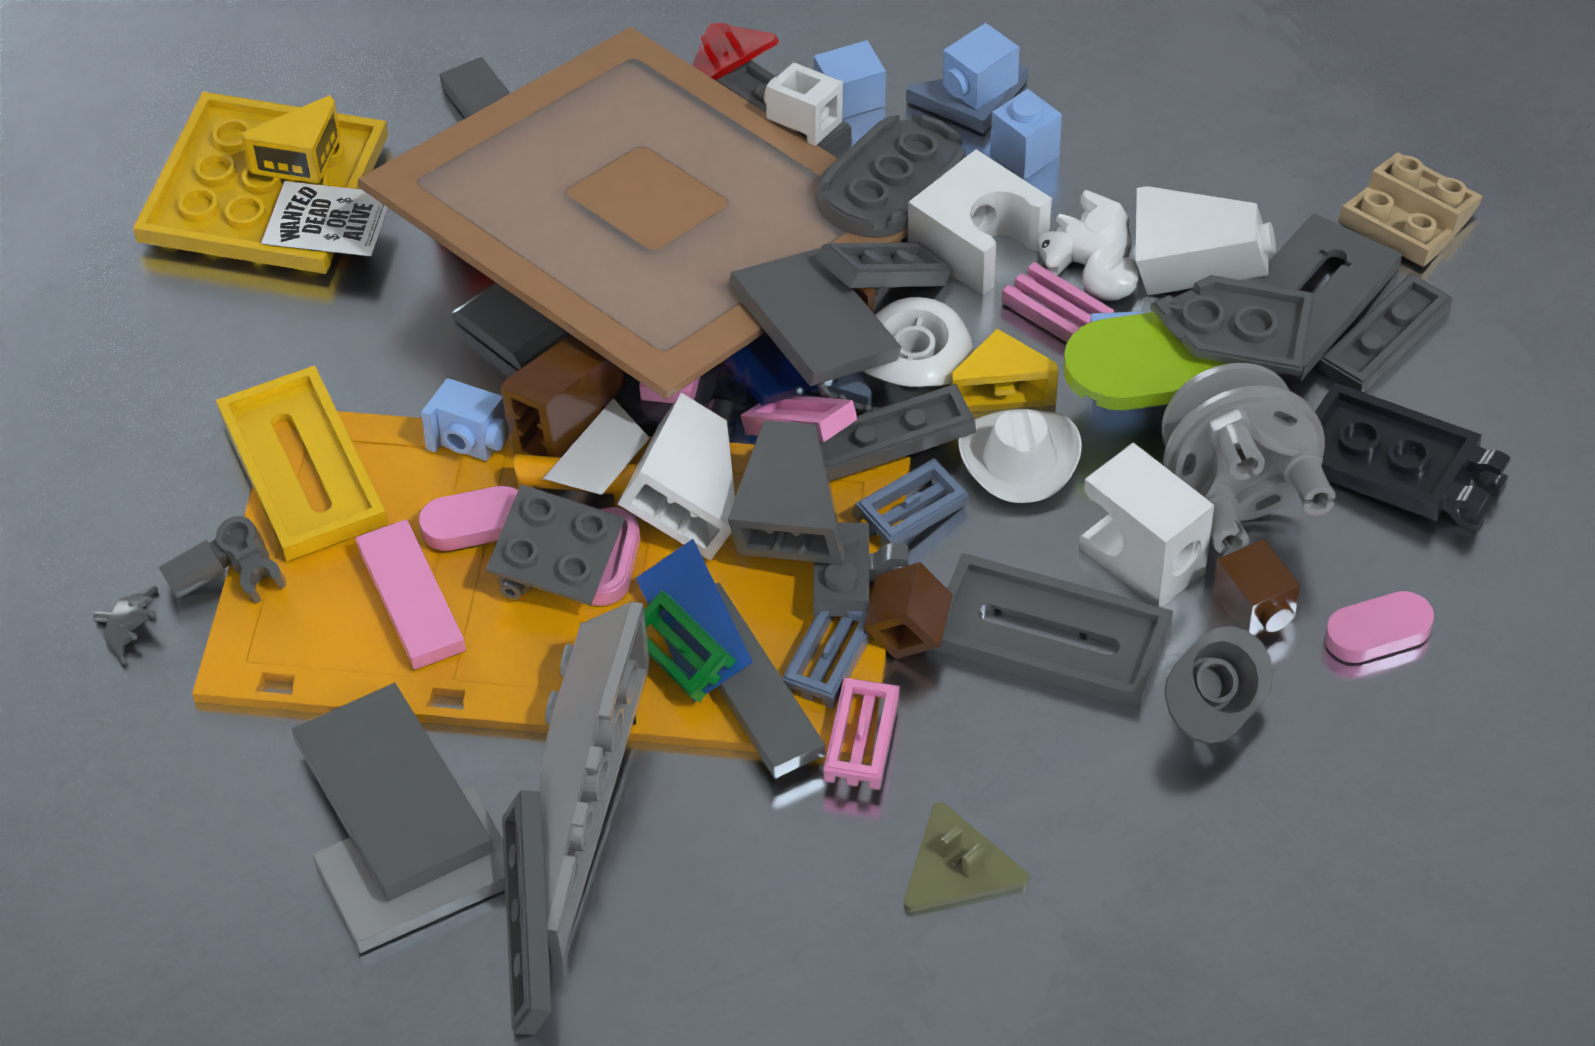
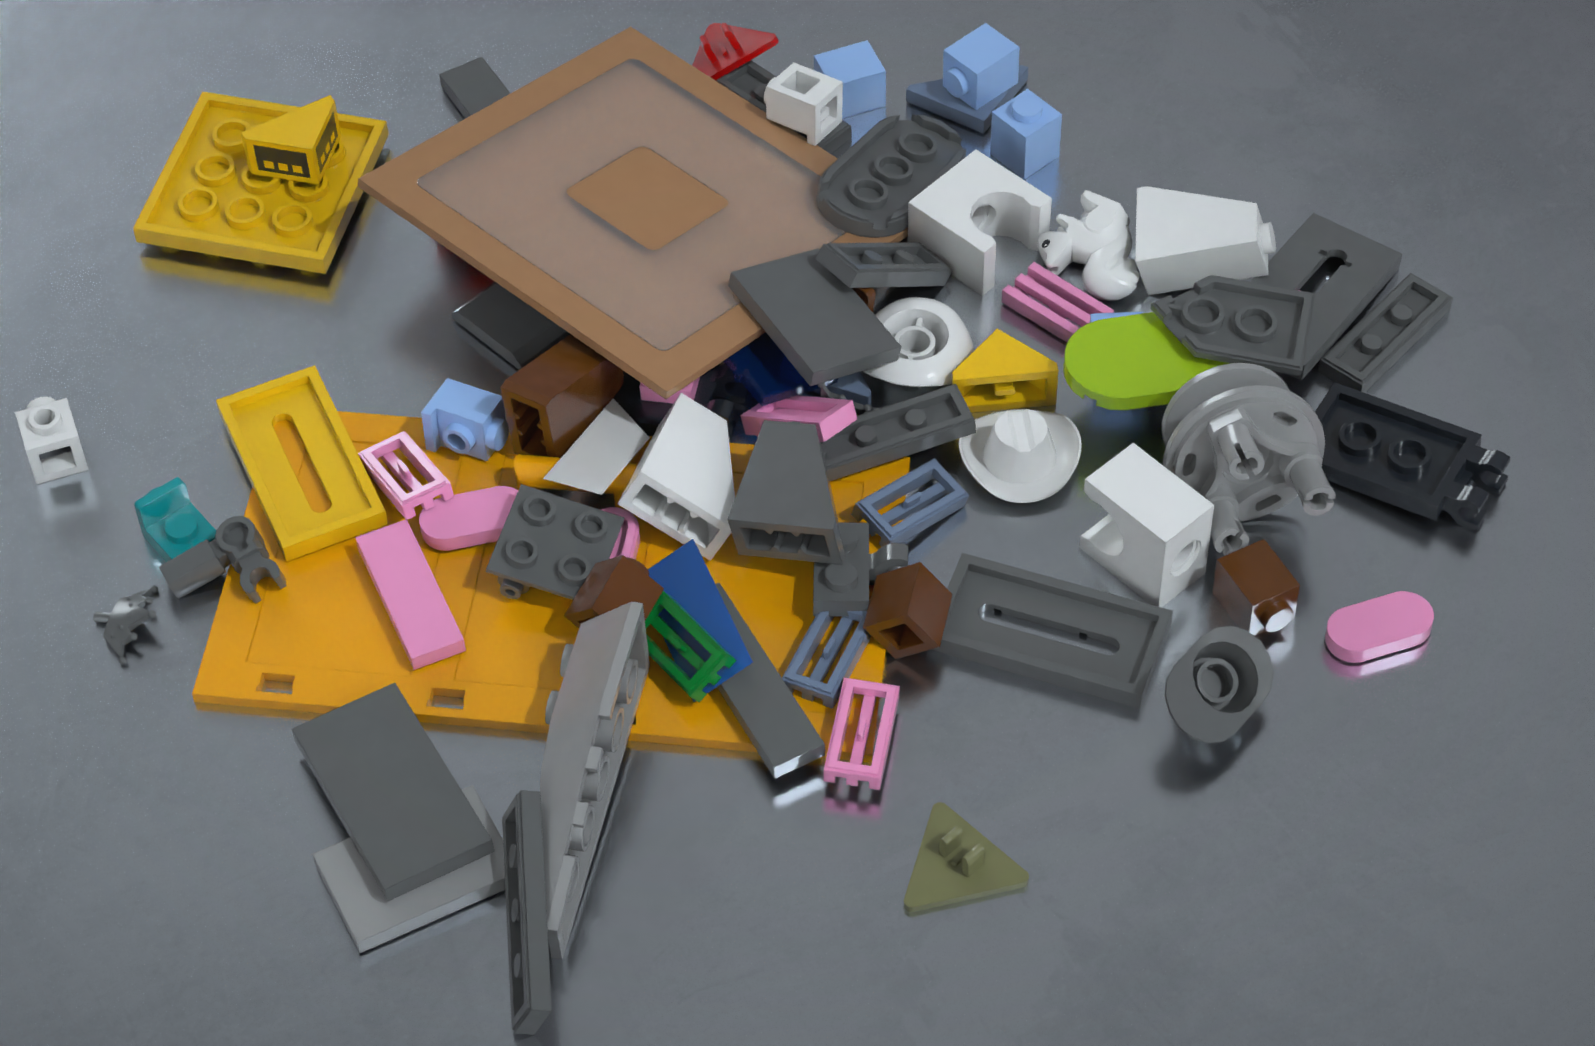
(48, 427): none -> white brick
(171, 520): none -> teal bracket
(325, 219): white sticker -> none
(418, 494): none -> bright pink tile
(611, 586): none -> reddish brown brick
(1410, 208): tan slope -> none

